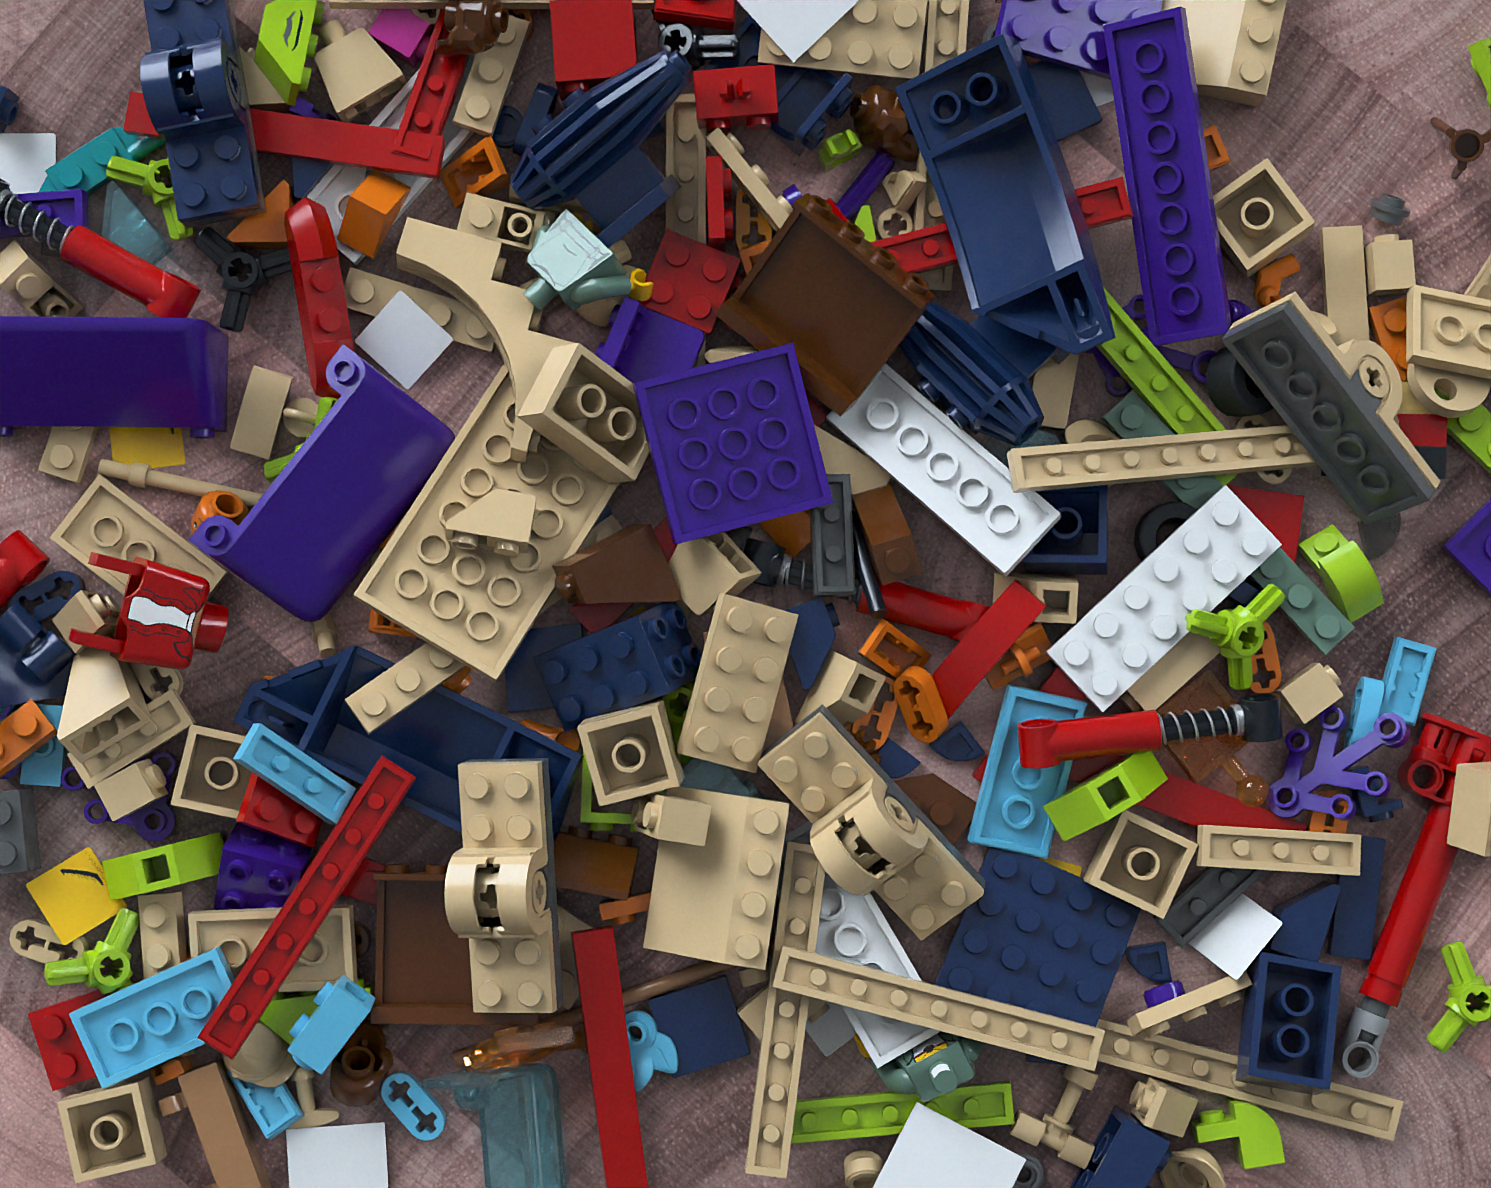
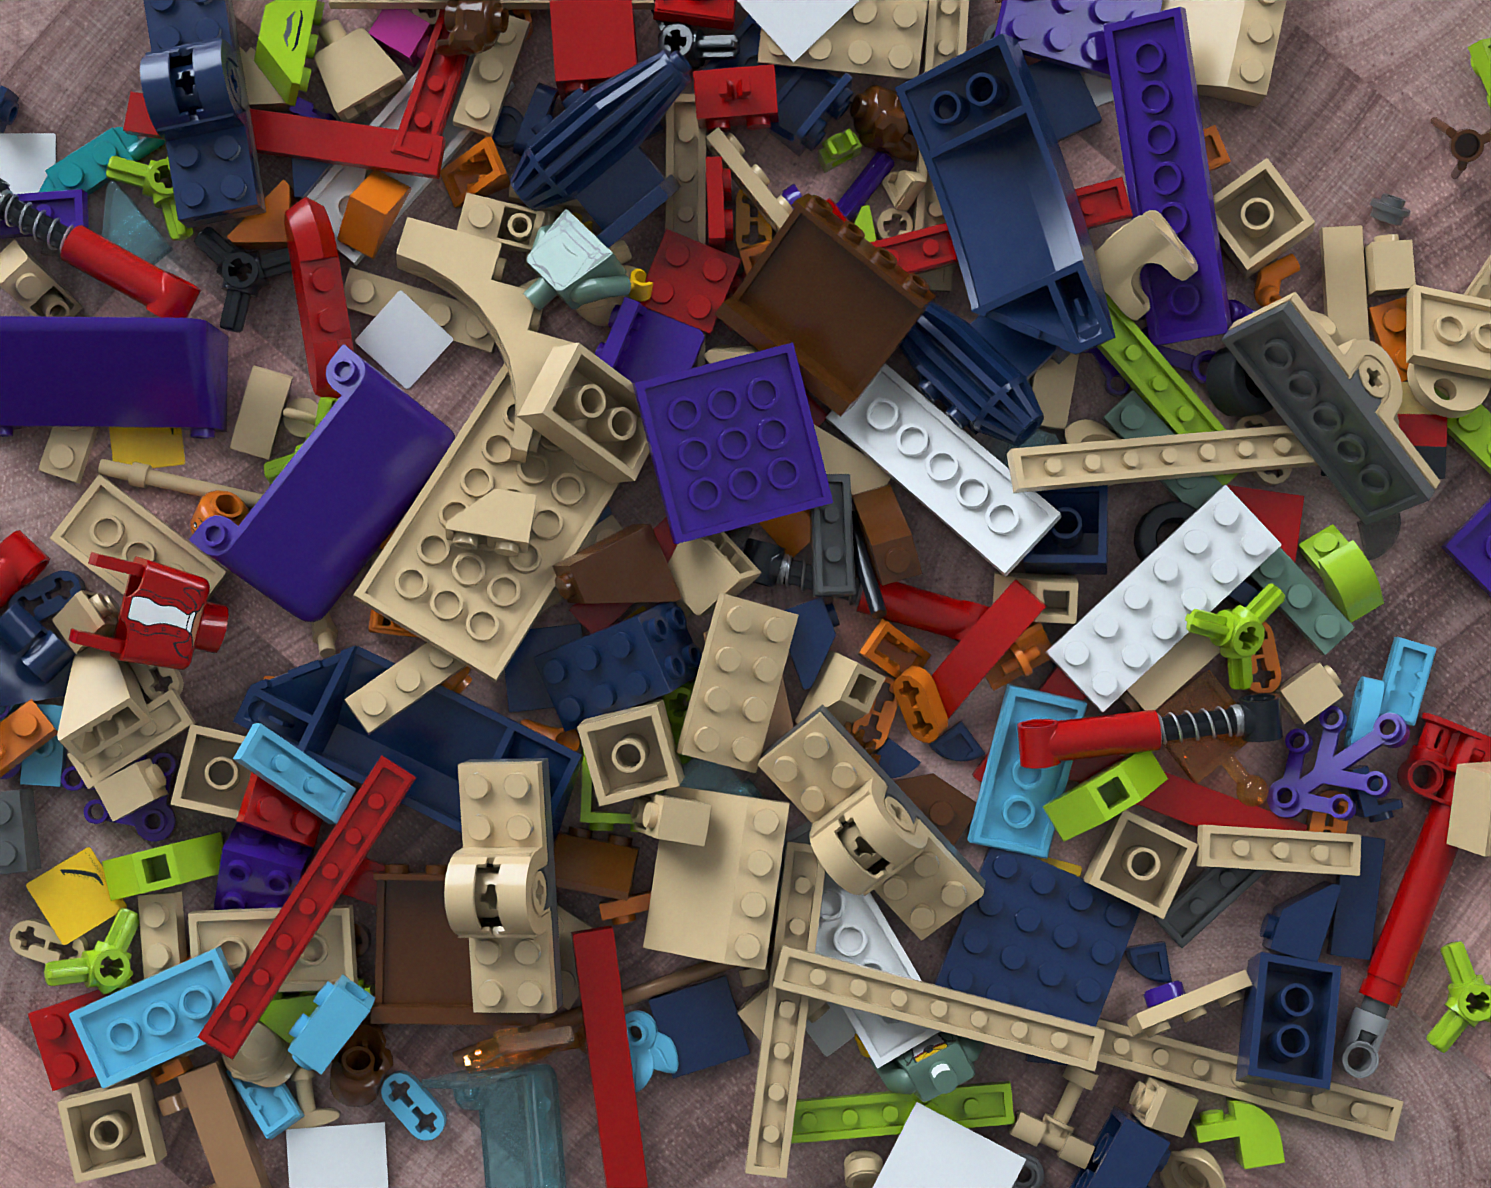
(1132, 246): none -> tan piece
(1236, 936): white sticker -> none

